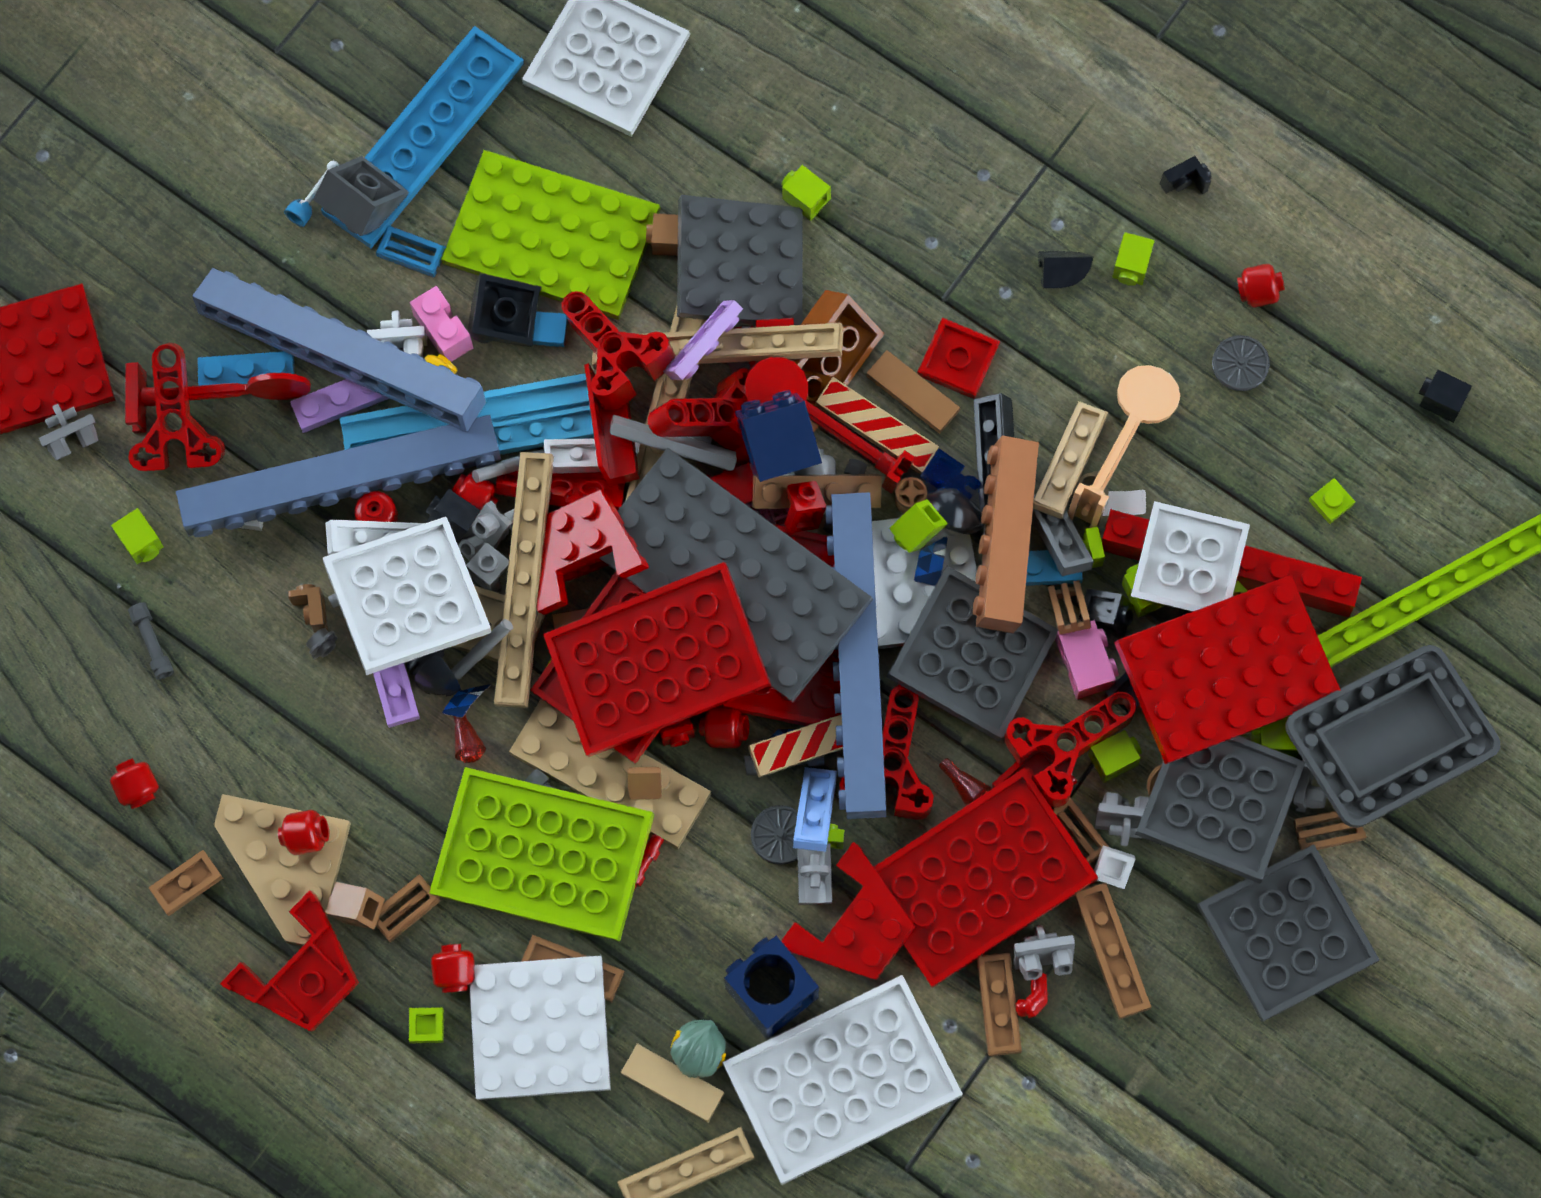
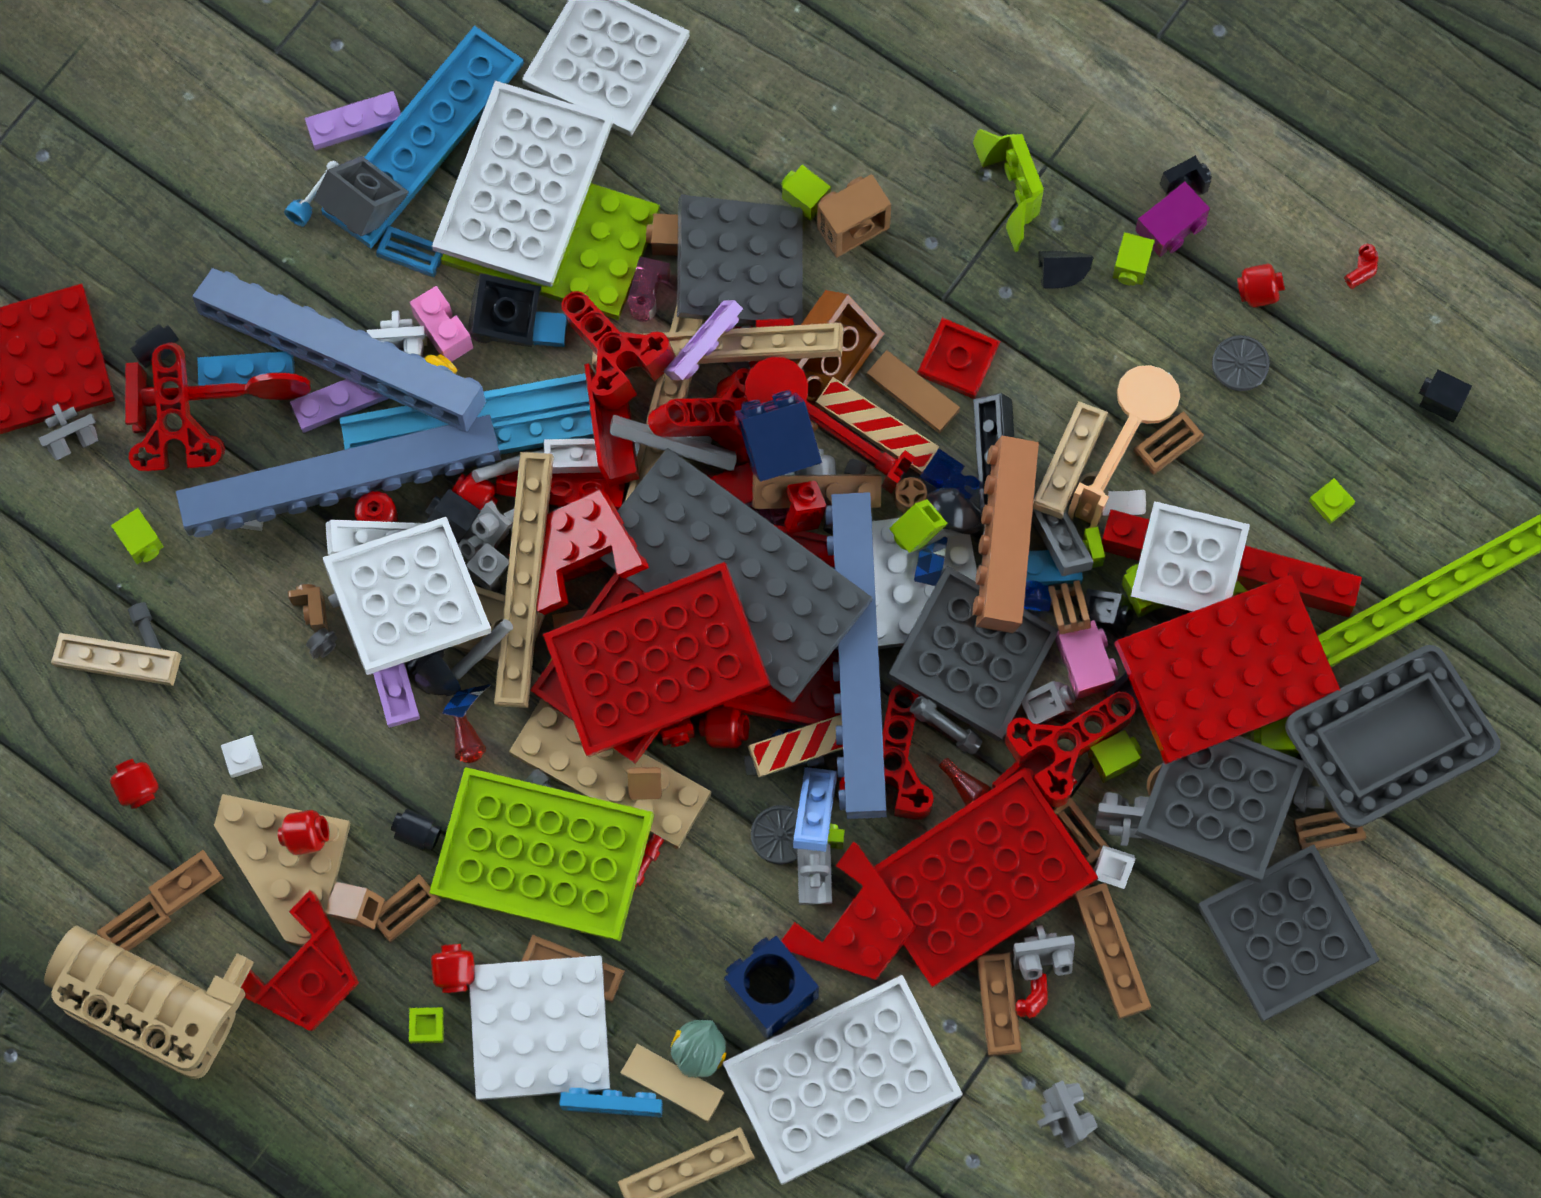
(116, 659): none -> tan tile
(128, 914): none -> medium nougat tile
(146, 999): none -> tan piece
(150, 341): none -> black brick
(241, 756): none -> white plate
(353, 120): none -> lavender plate
(416, 830): none -> black brick
(523, 183): none -> white plate
(611, 1103): none -> dark azure plate
(645, 286): none -> clear pink leg
(853, 215): none -> medium nougat brick
(925, 710): none -> dark grey bar
(1019, 168): none -> lime piece
(1037, 596): none -> clear blue plate
(1048, 702): none -> light grey bracket
(1062, 1115): none -> light grey hips
(1148, 459): none -> medium nougat tile
(1173, 219): none -> magenta brick
(1366, 266): none -> red arm

